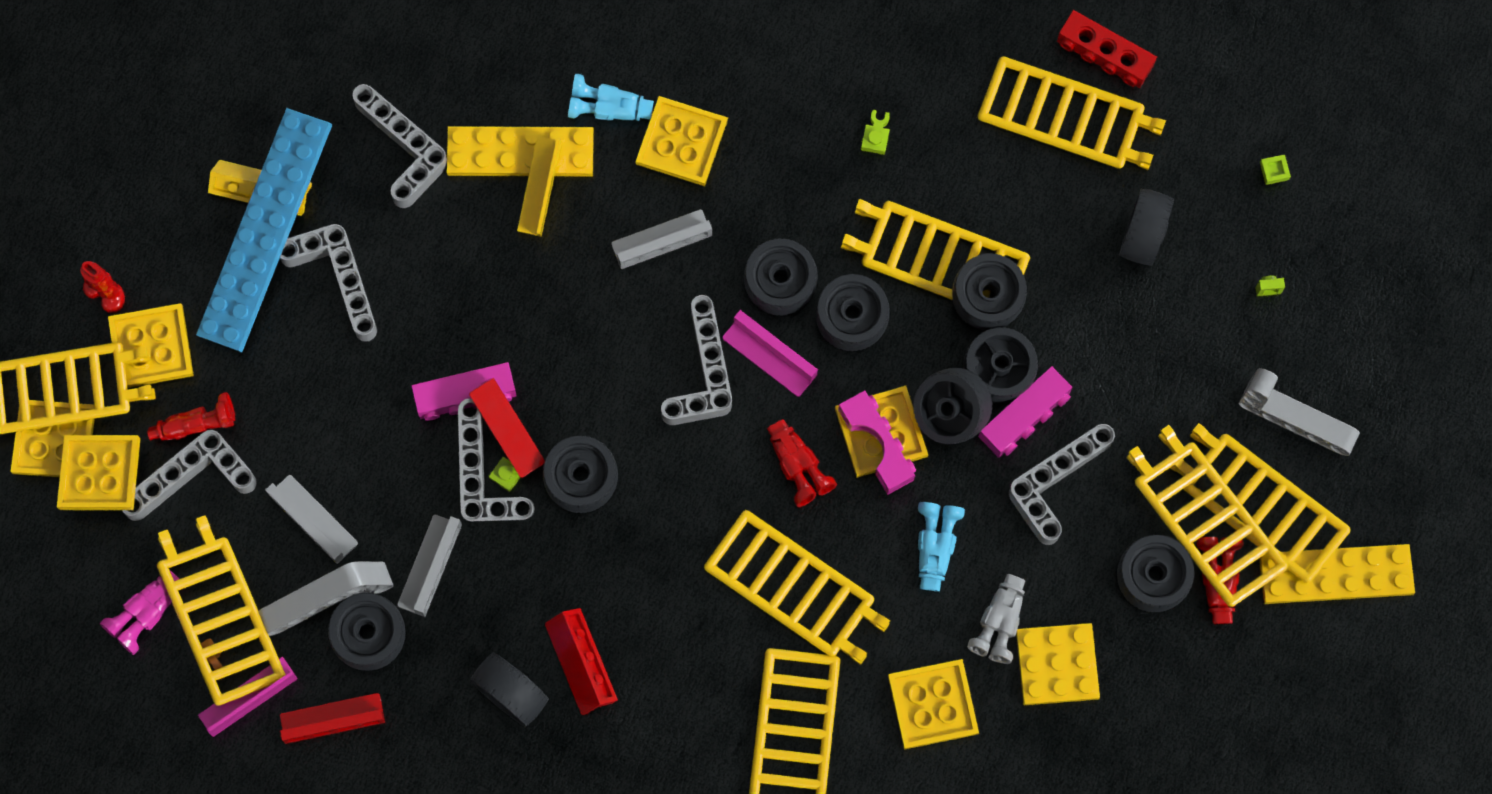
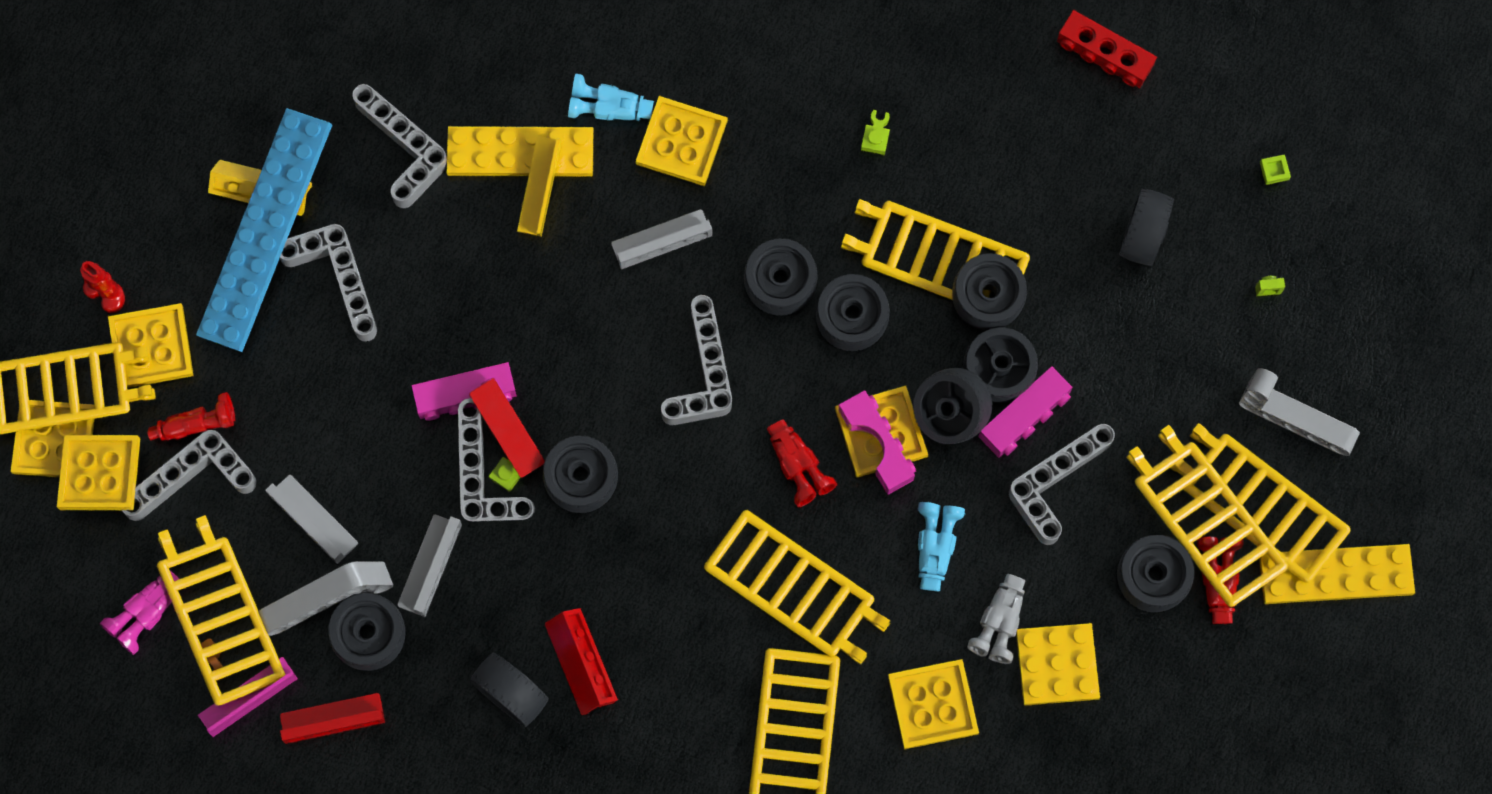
(770, 354): dark pink panel -> none
(1142, 159): yellow bar -> none

